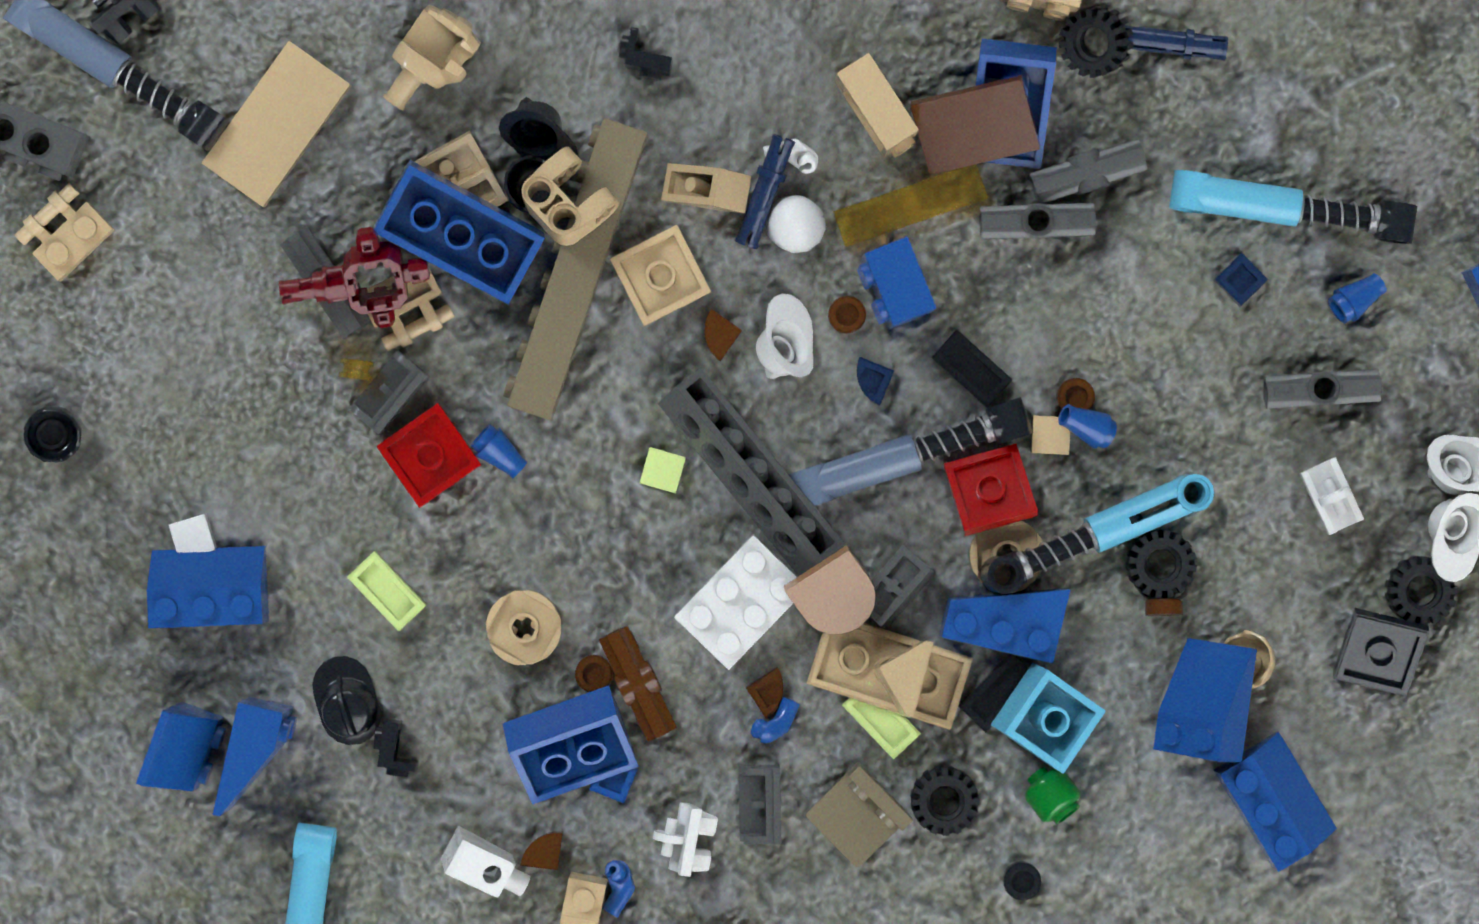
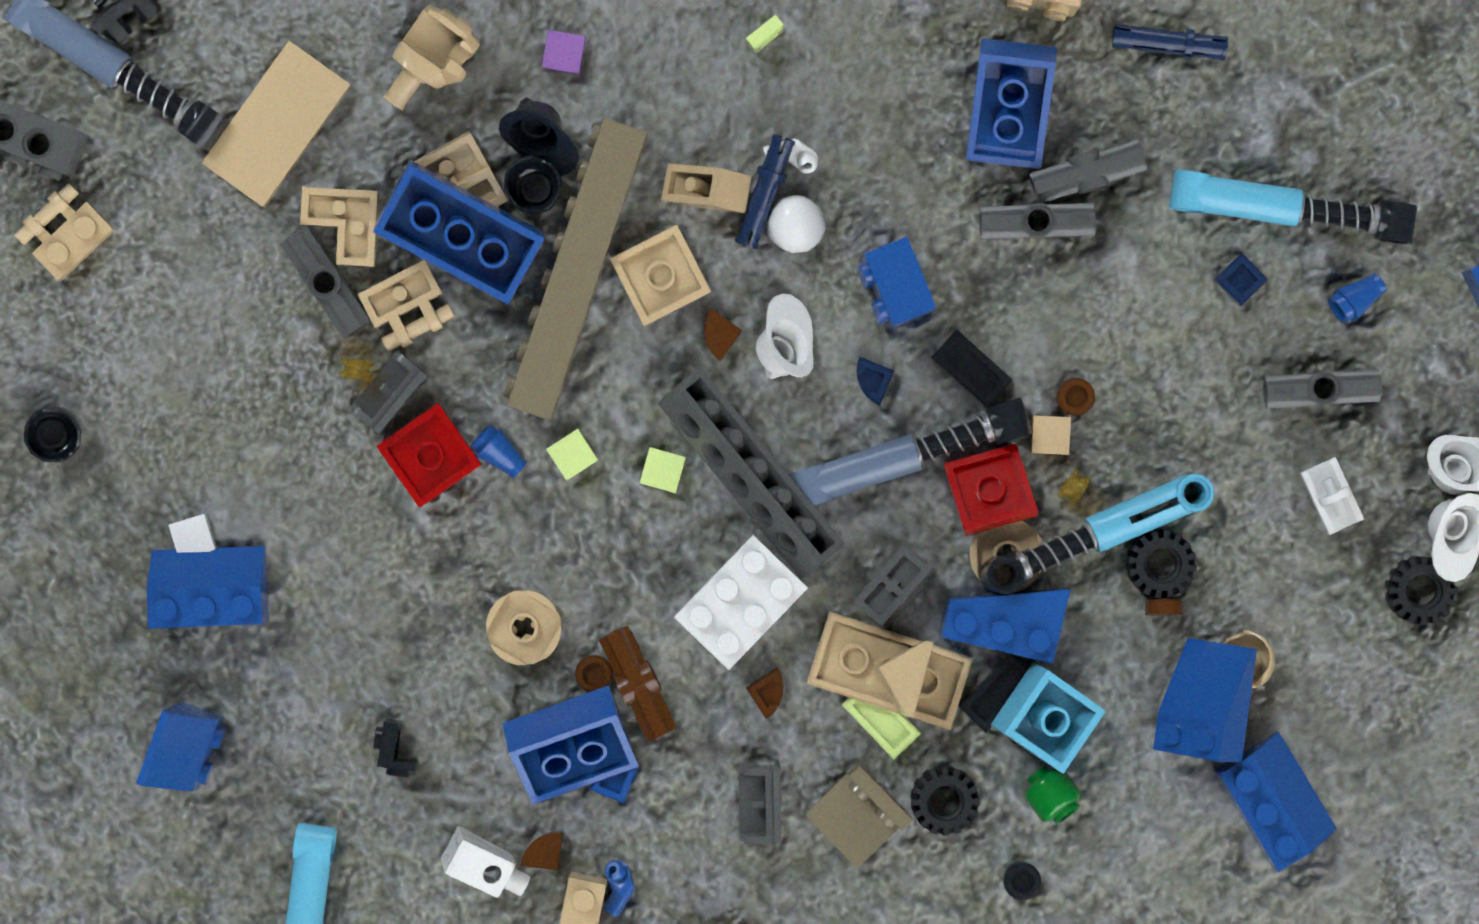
(255, 738): blue slope -> none
(341, 282): dark red piece -> none
(346, 700): black piece -> none
(354, 216): none -> tan plate
(387, 591): yellowish green tile -> none
(558, 206): tan piece -> none
(563, 52): none -> medium lavender tile
(572, 454): none -> yellowish green tile
(650, 65): black bracket -> none
(681, 839): white hips -> none
(765, 34): none -> yellowish green tile
(779, 725): blue arm -> none
(834, 593): medium nougat tile -> none
(847, 314): reddish brown tile -> none
(877, 106): tan window -> none
(910, 205): clear yellow tile -> none
(975, 125): reddish brown tile -> none
(1074, 487): none -> clear yellow bush
(1090, 426): blue cone -> none
(1117, 41): black tyre -> none
(1380, 651): tile -> none

